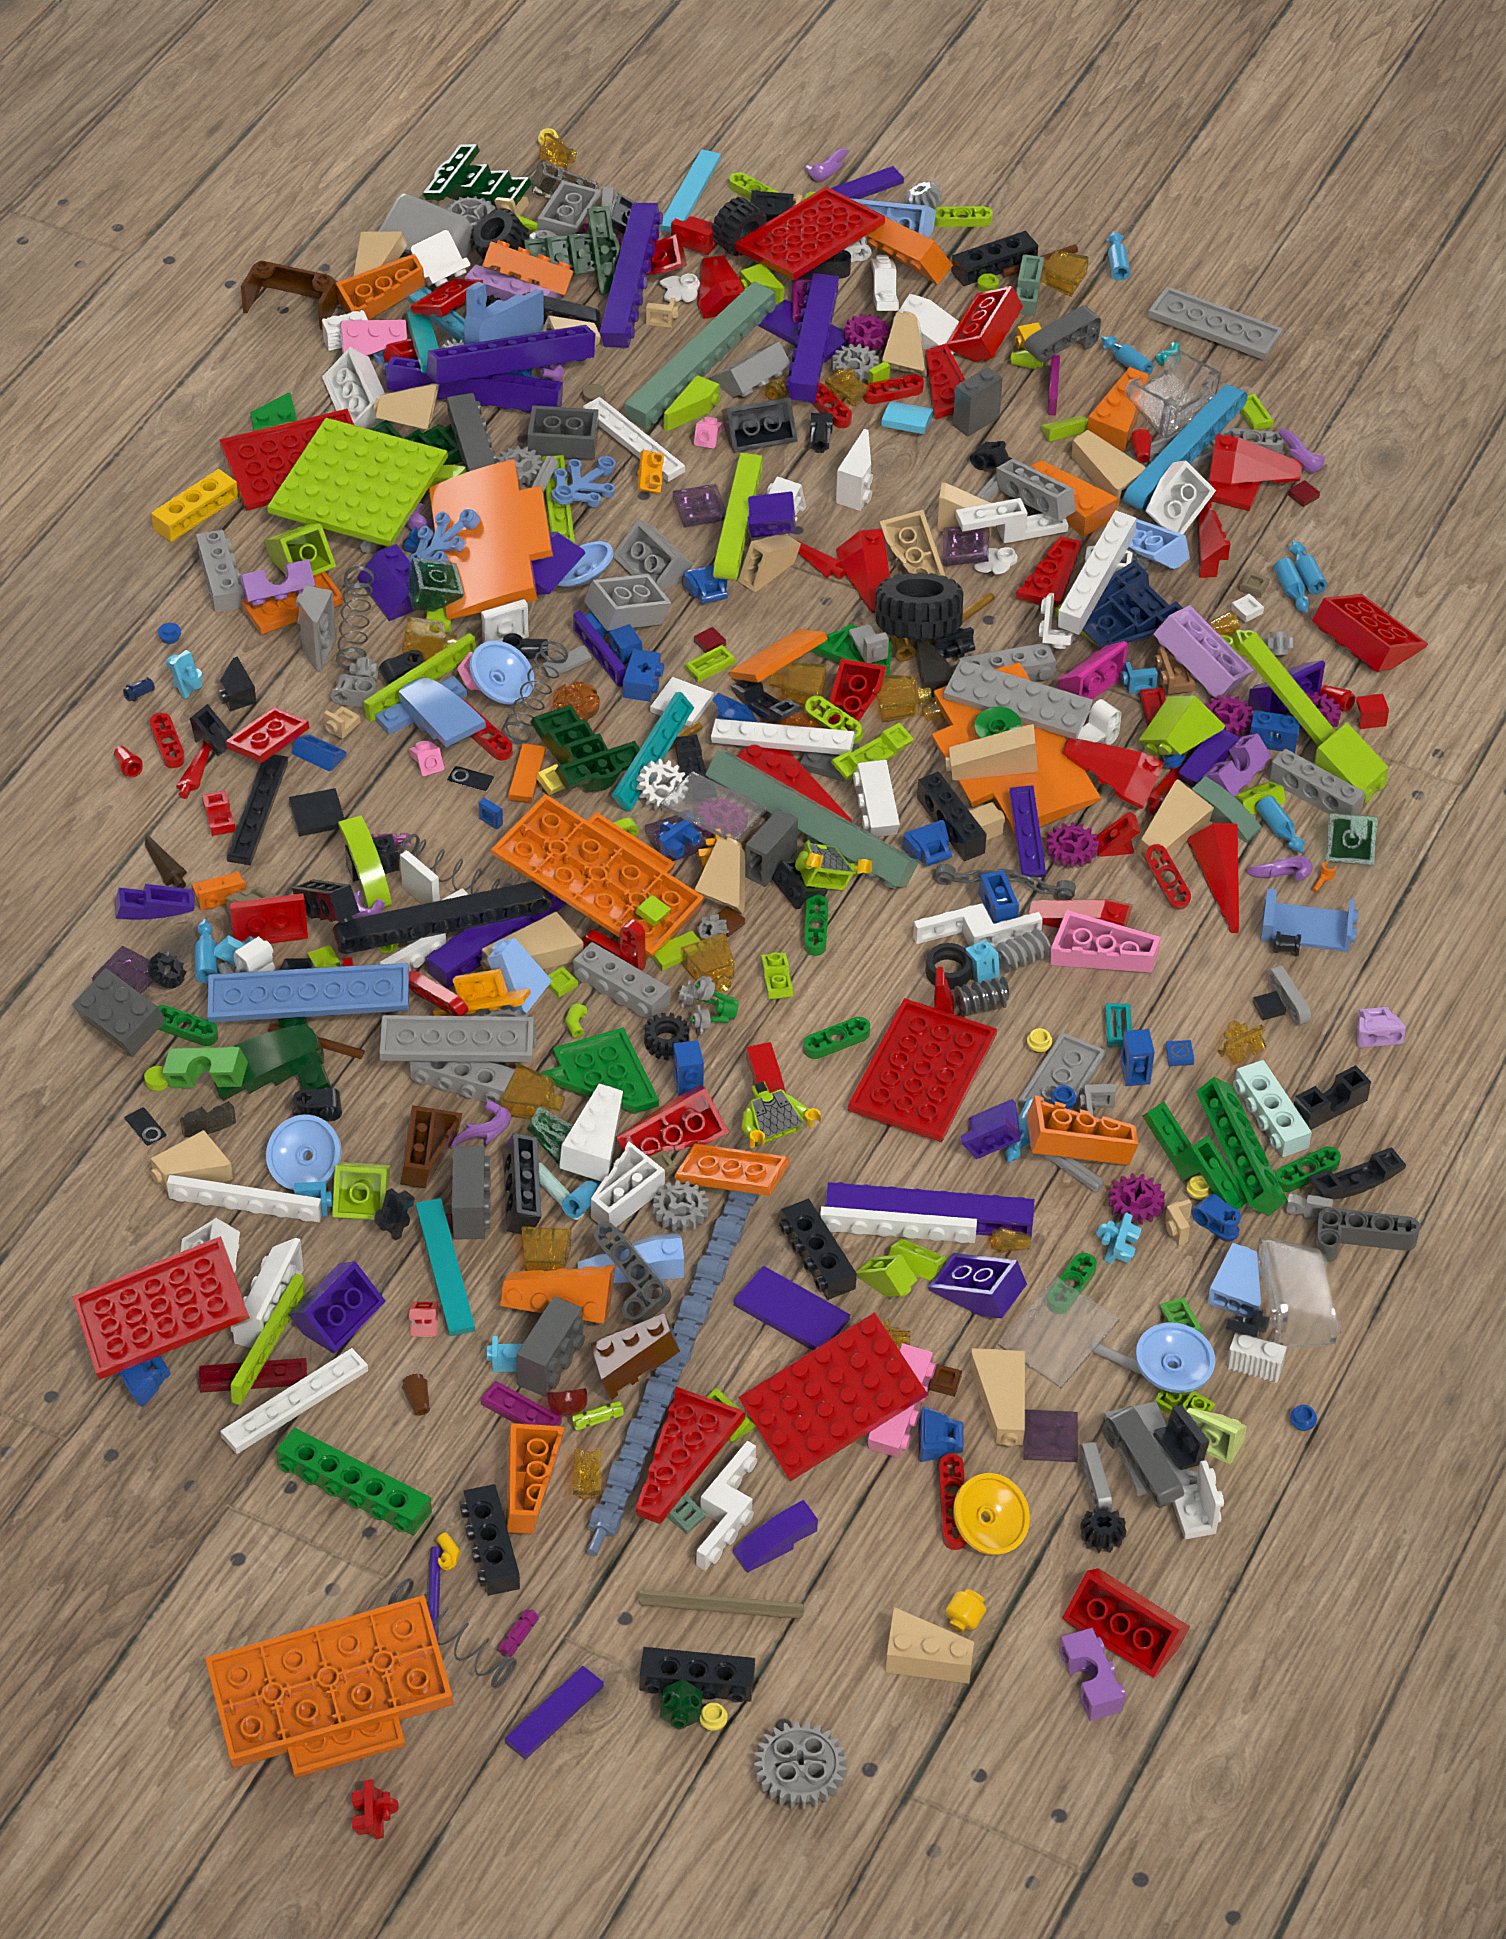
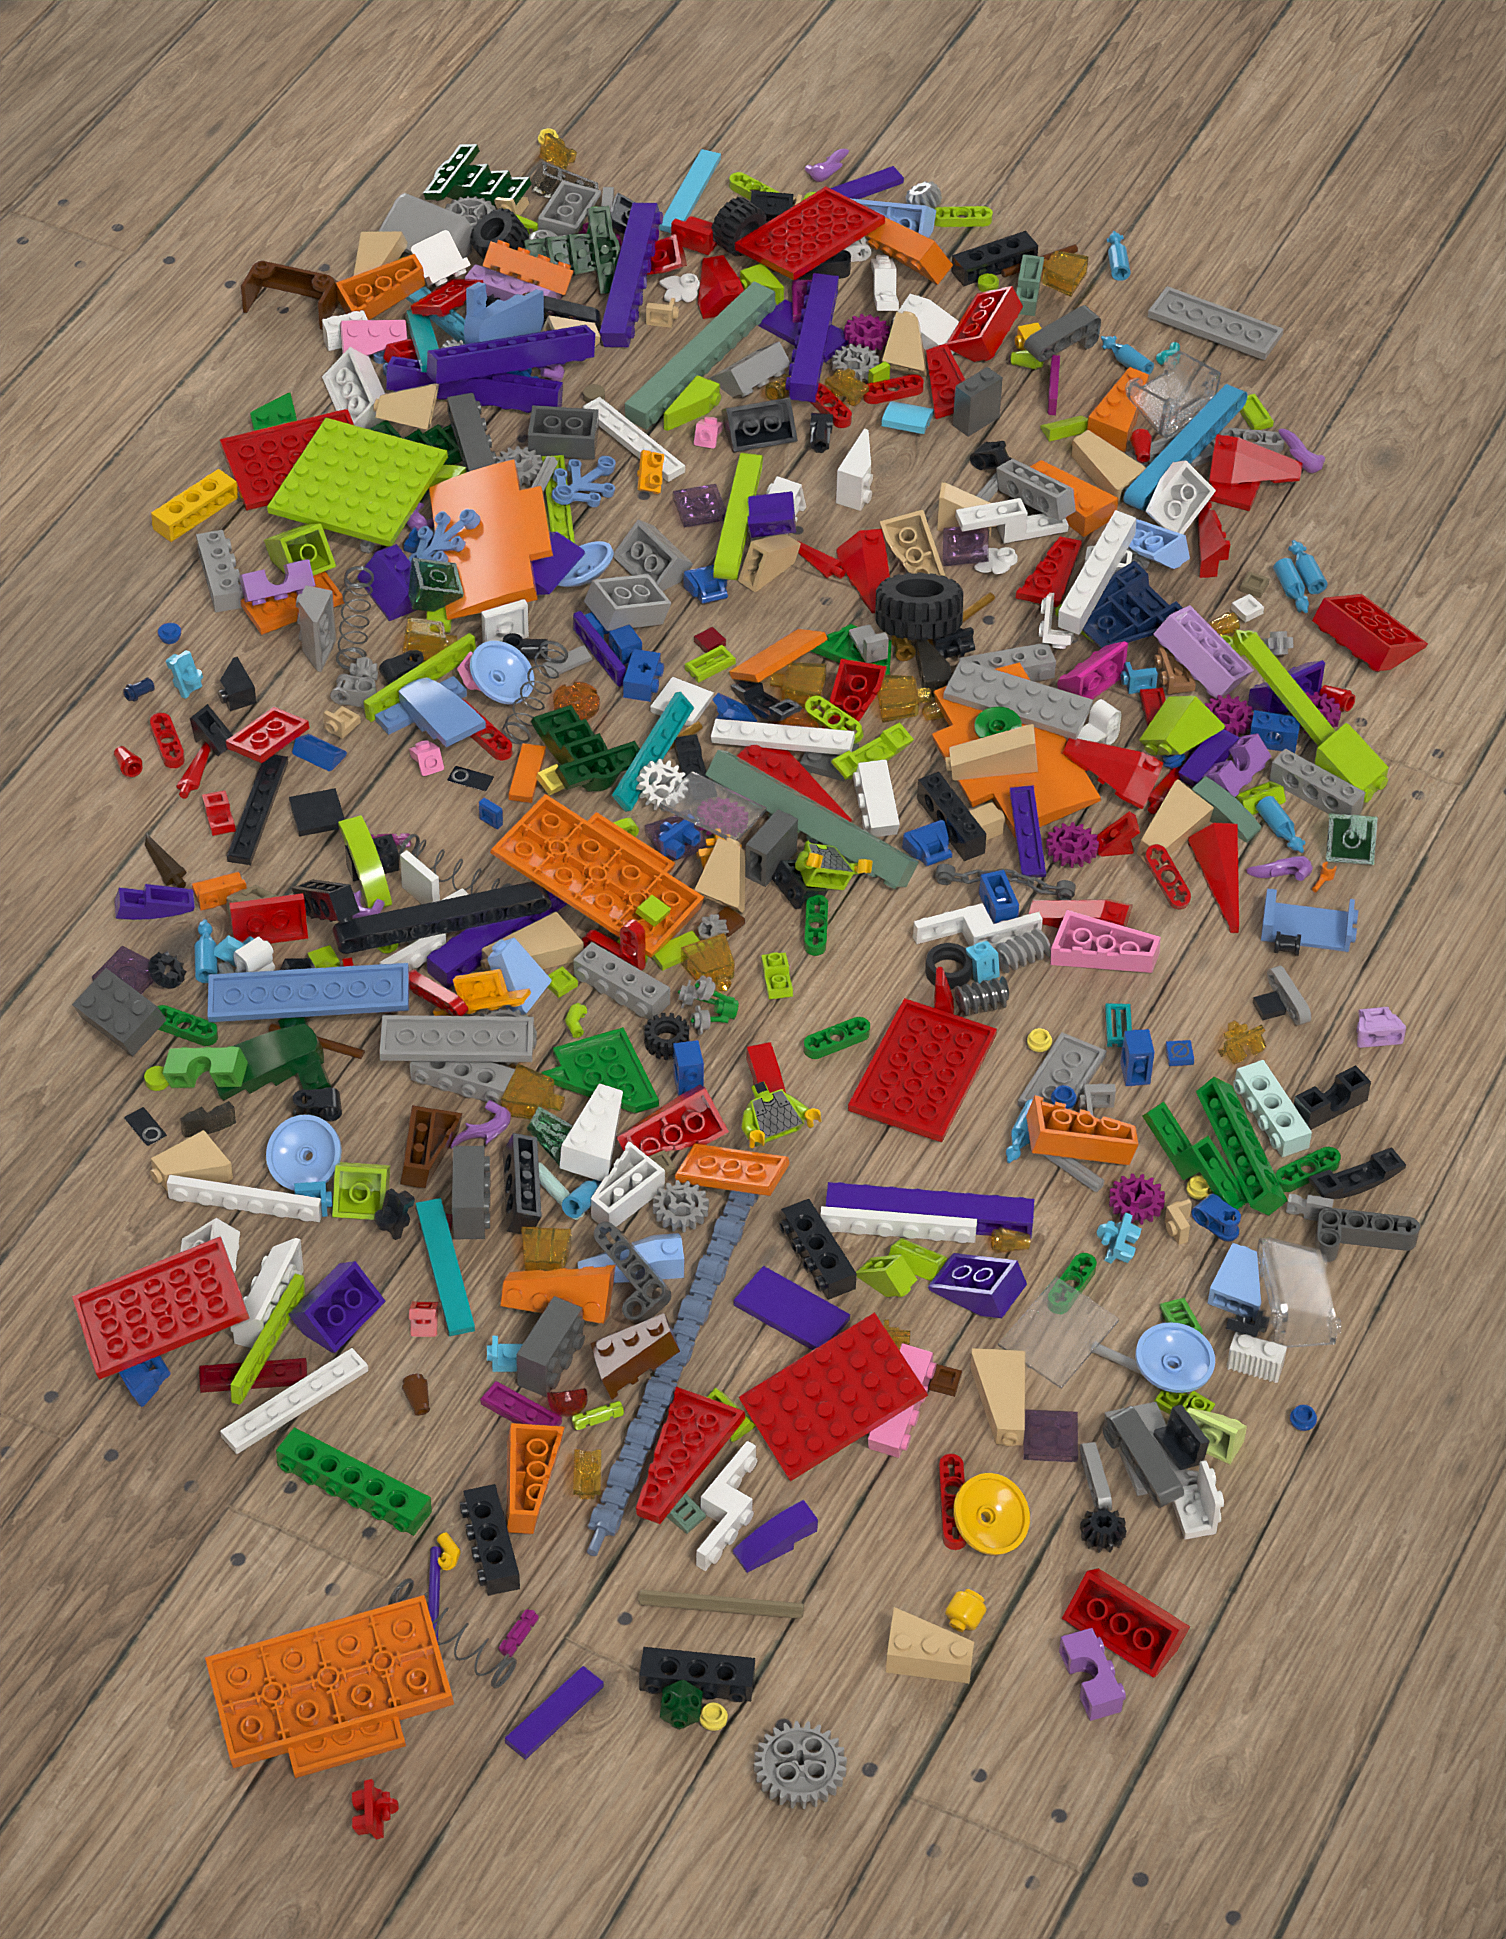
(934, 1433): blue piece -> none
(992, 1130): dark purple bracket -> none
(1303, 493): dark red tile -> none
(1373, 711): red panel -> none

